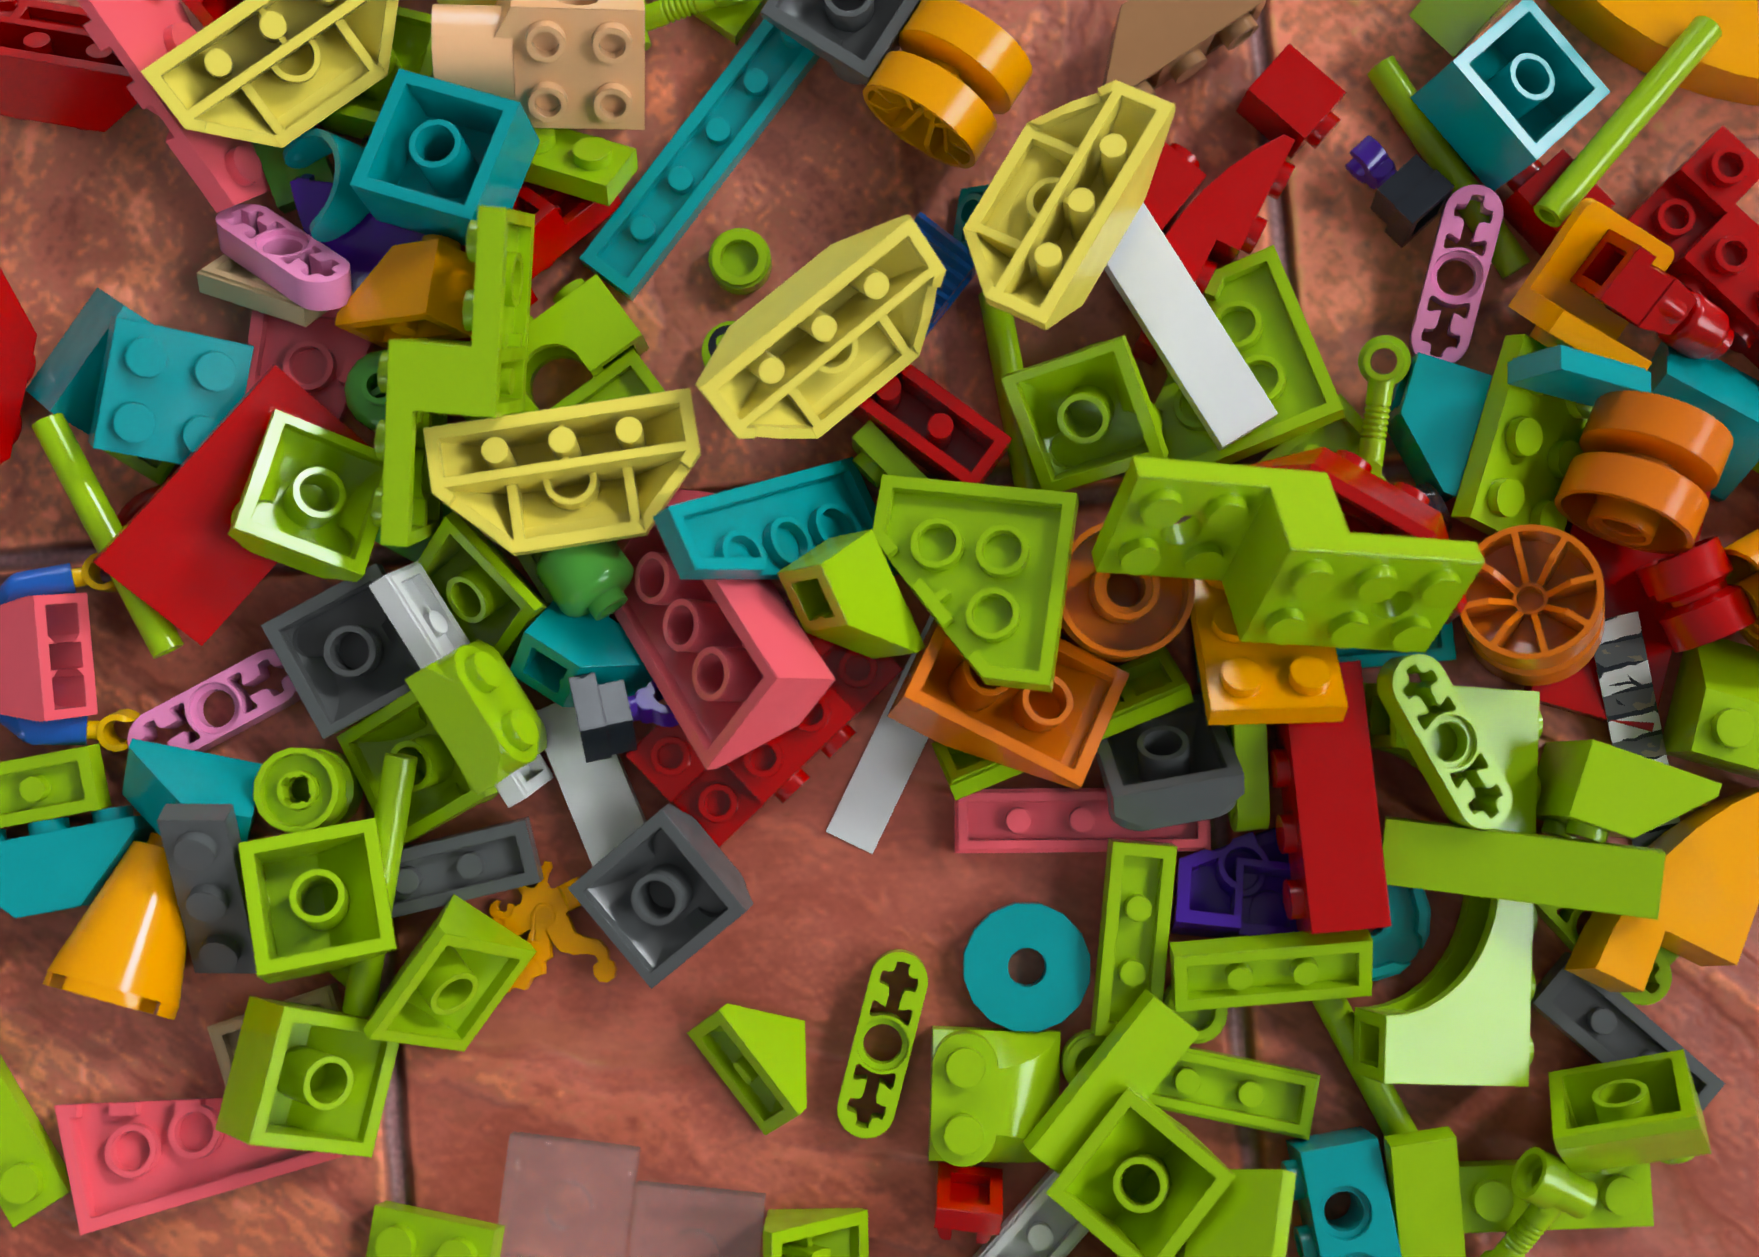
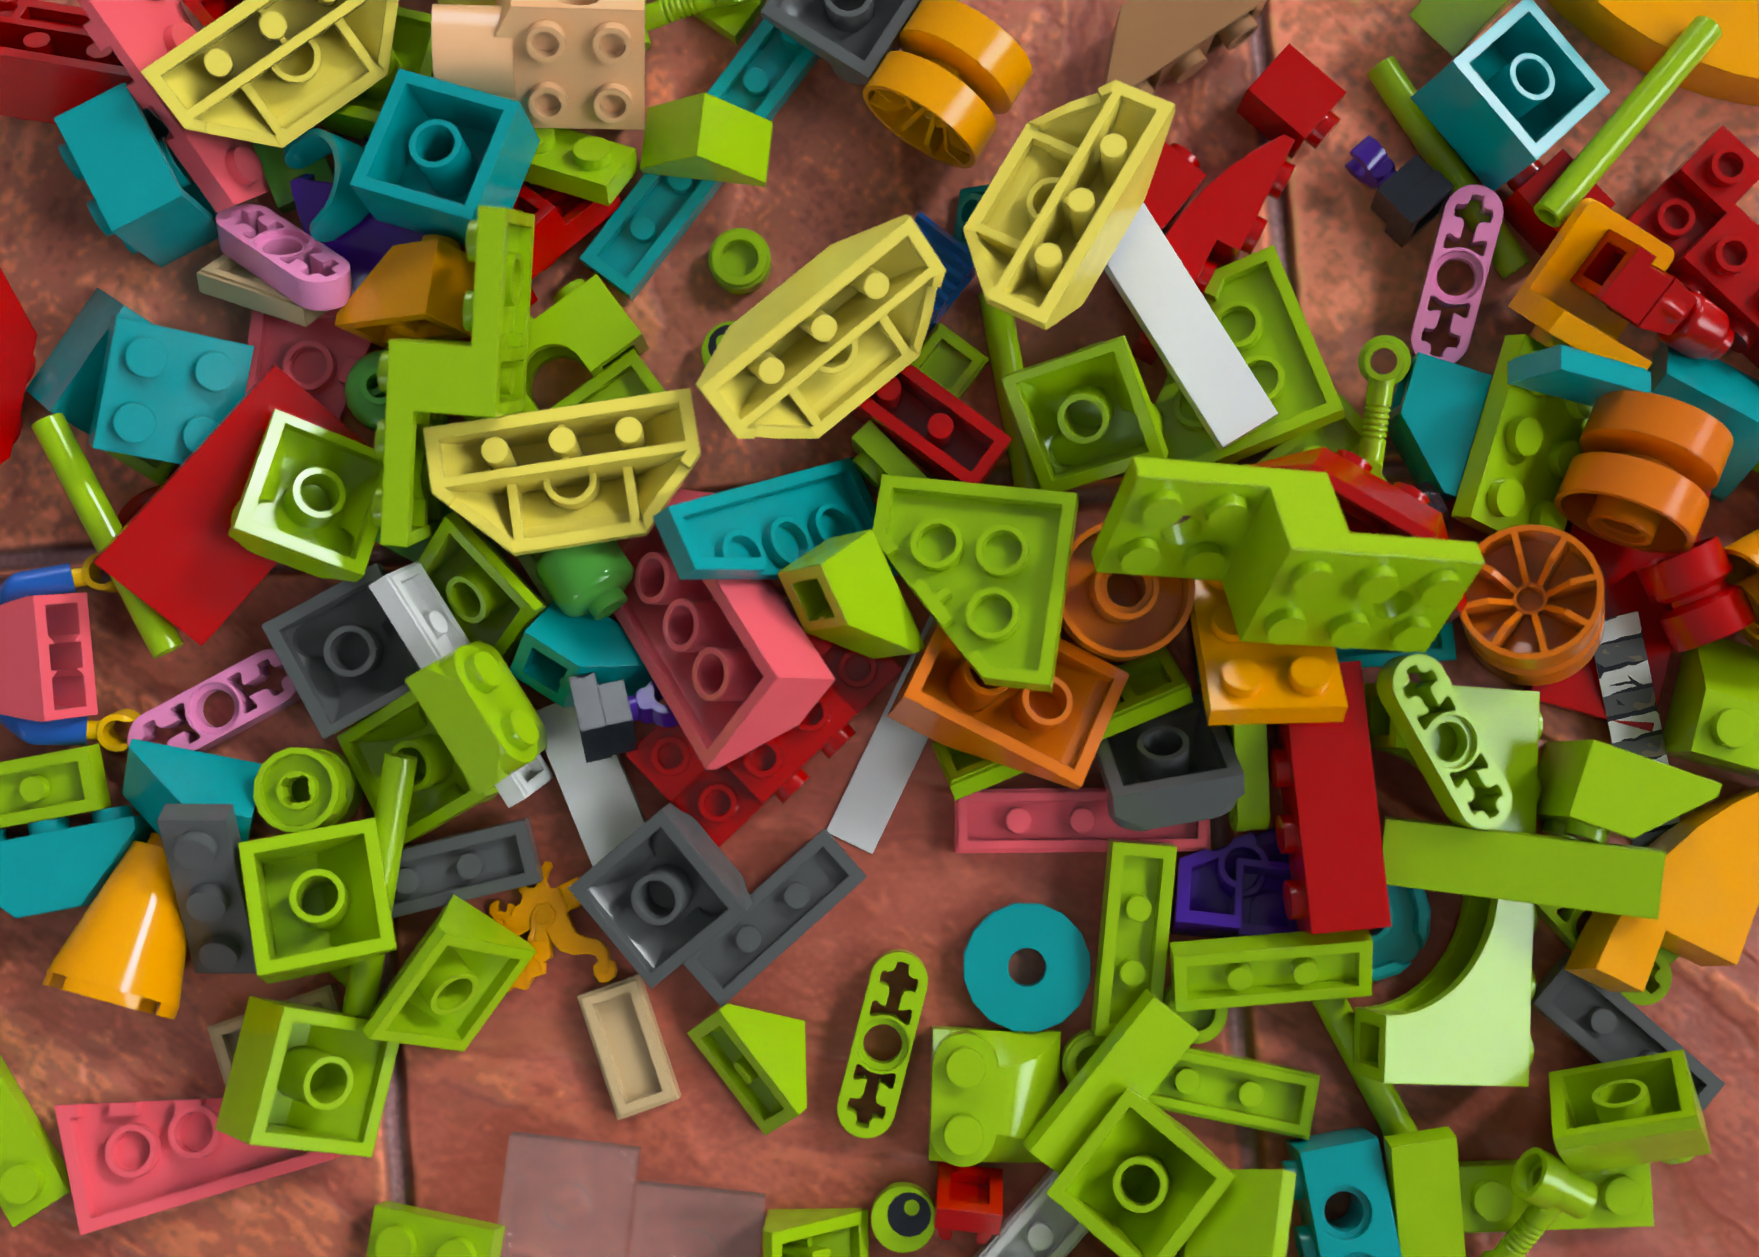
(135, 177): none -> teal brick
(629, 1046): none -> tan tile
(706, 141): none -> lime slope
(779, 915): none -> dark grey plate
(903, 1217): none -> lime tile
(950, 361): none -> lime tile

